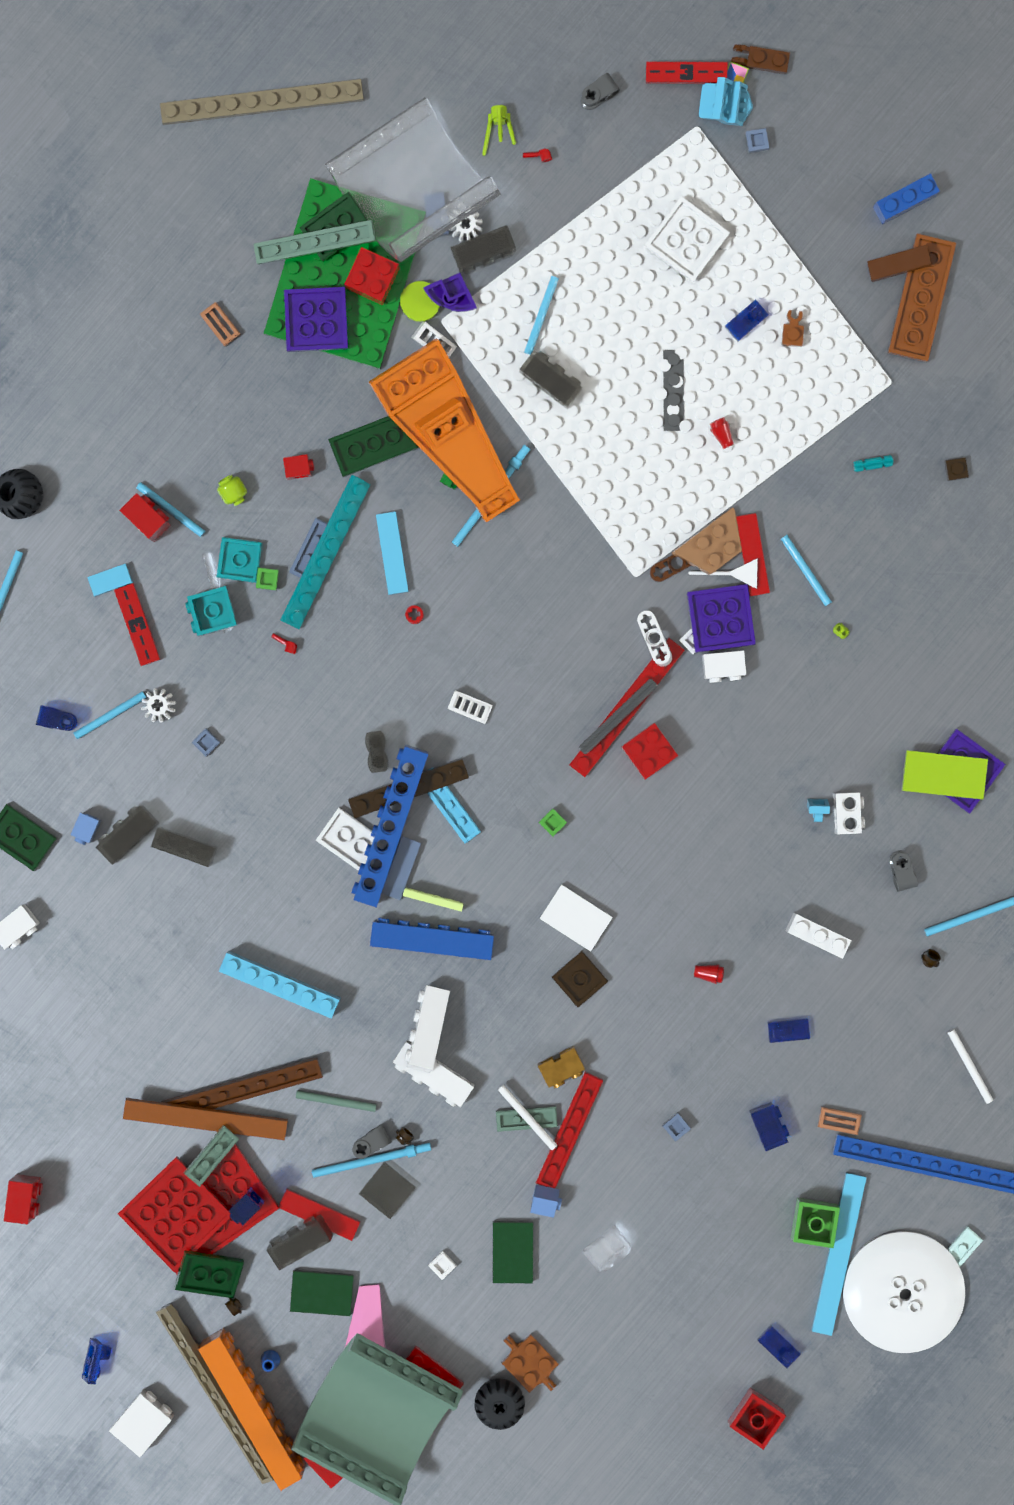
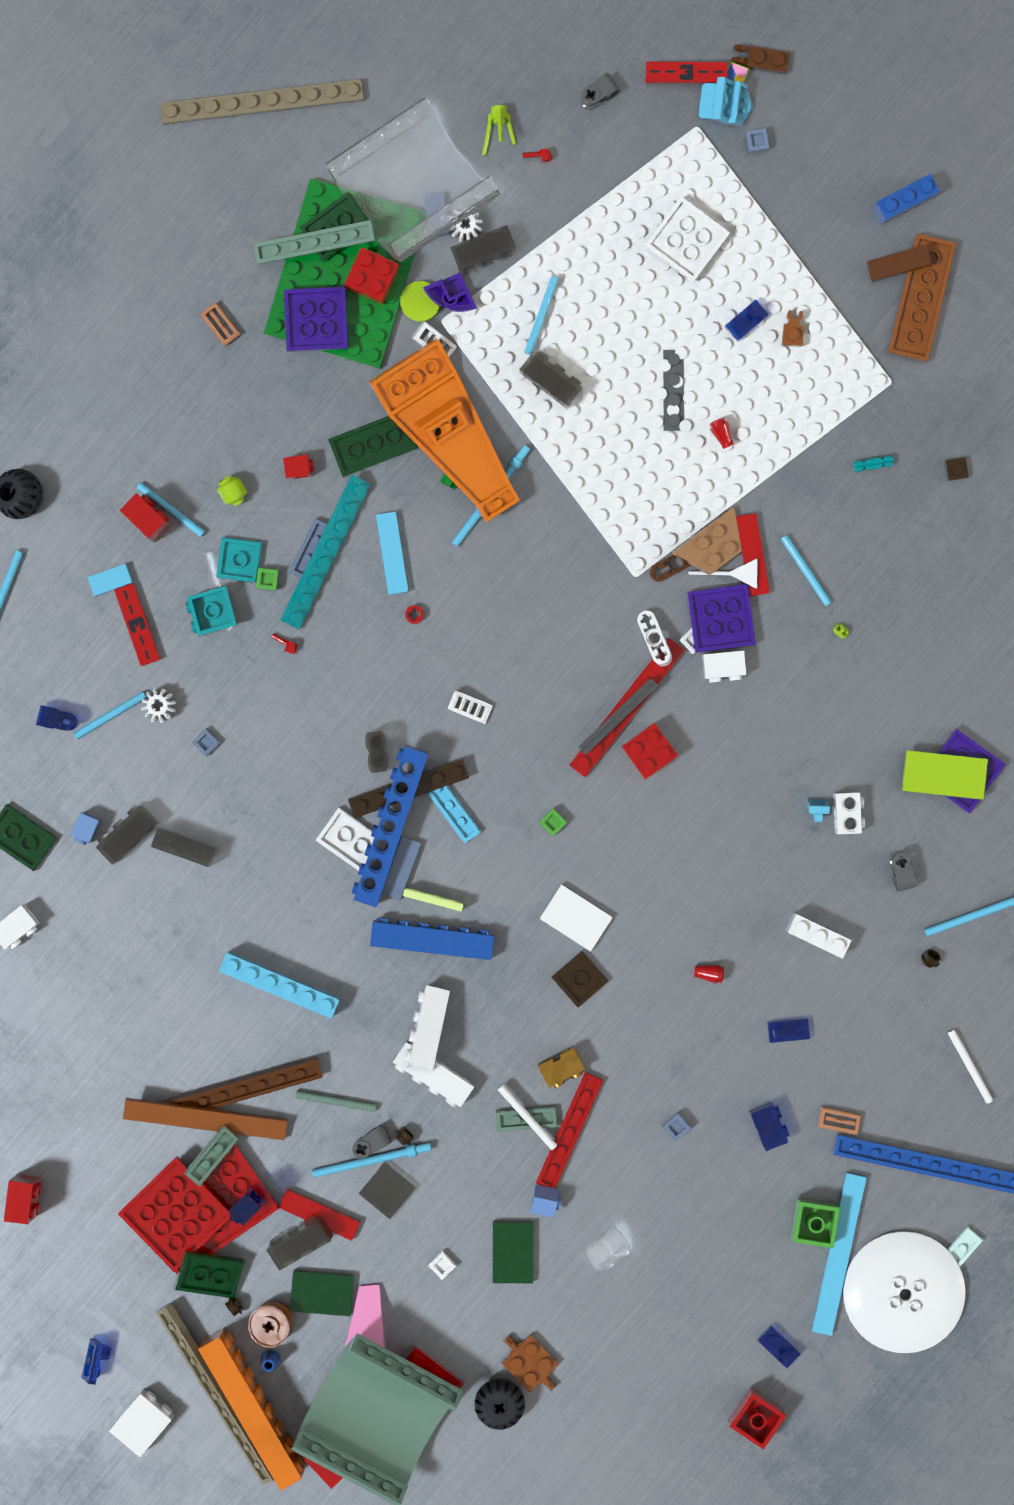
(281, 1320): none -> wheel

